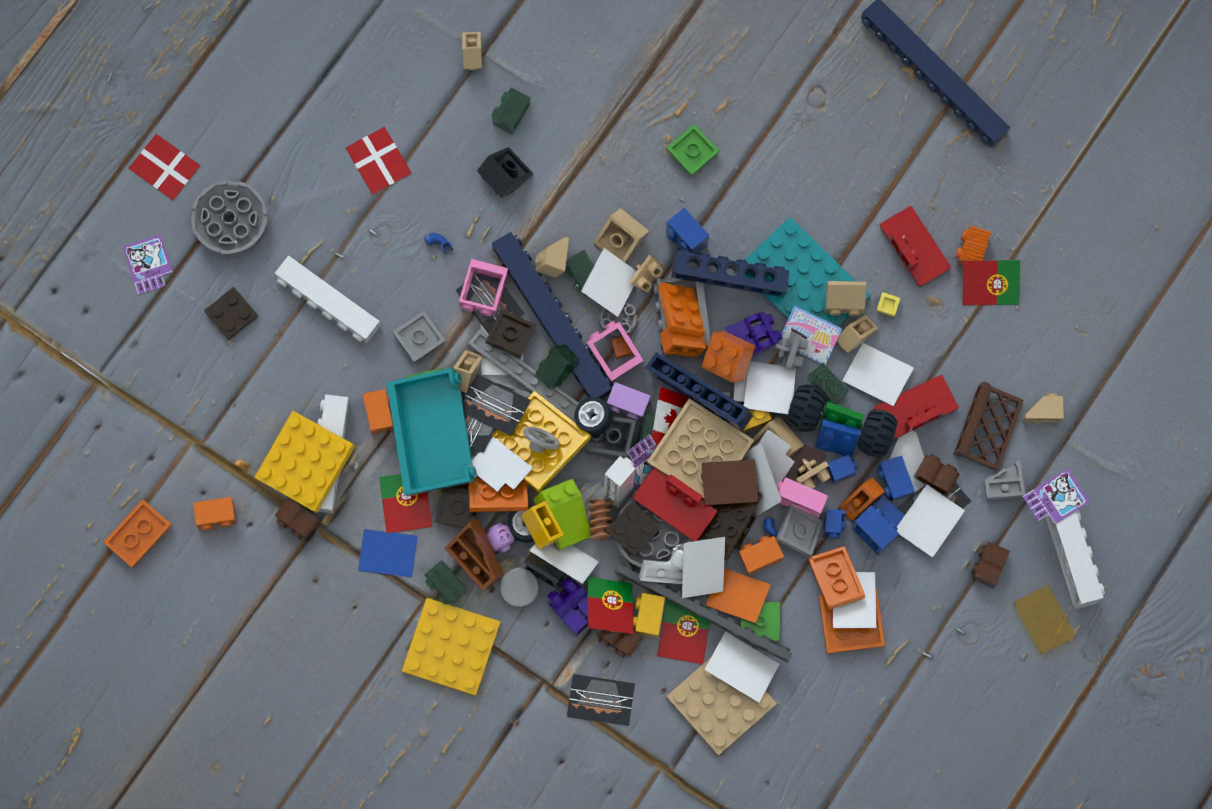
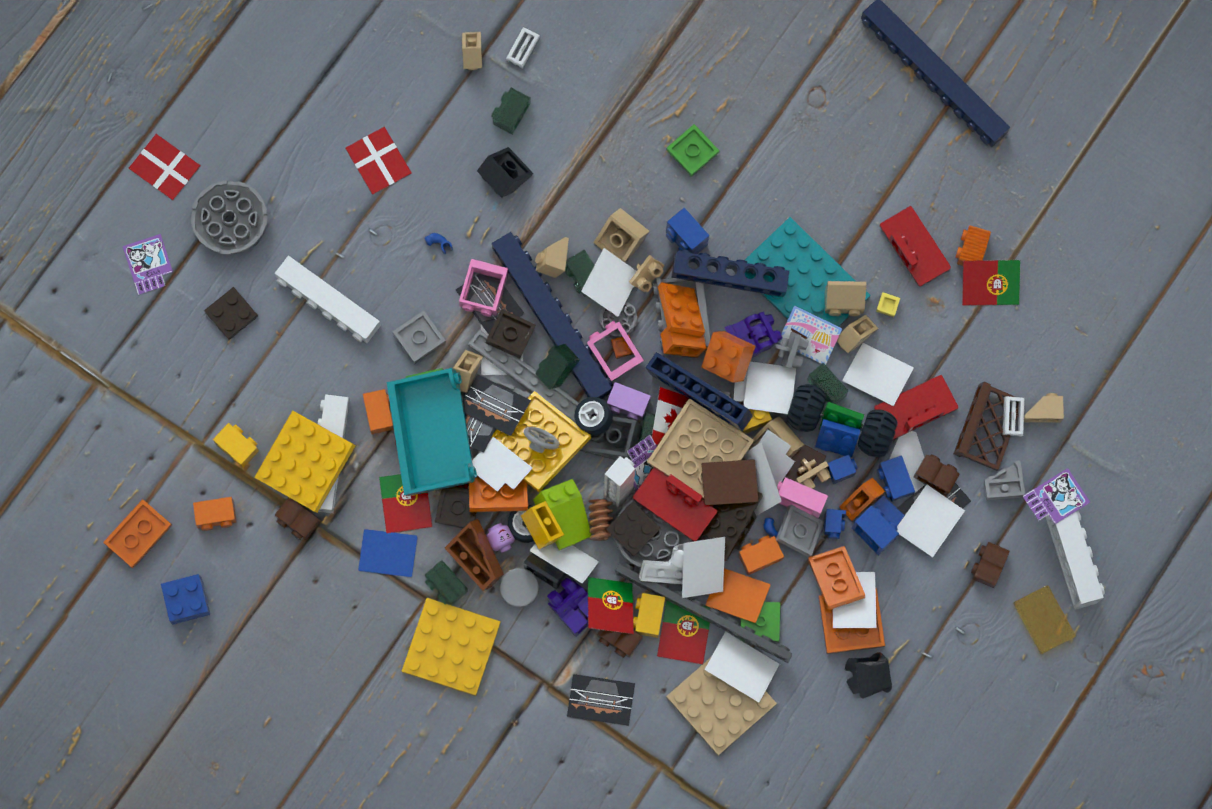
(185, 599): none -> blue brick
(236, 445): none -> yellow brick
(515, 61): none -> white tile
(869, 675): none -> black piece
(1012, 432): none -> white tile

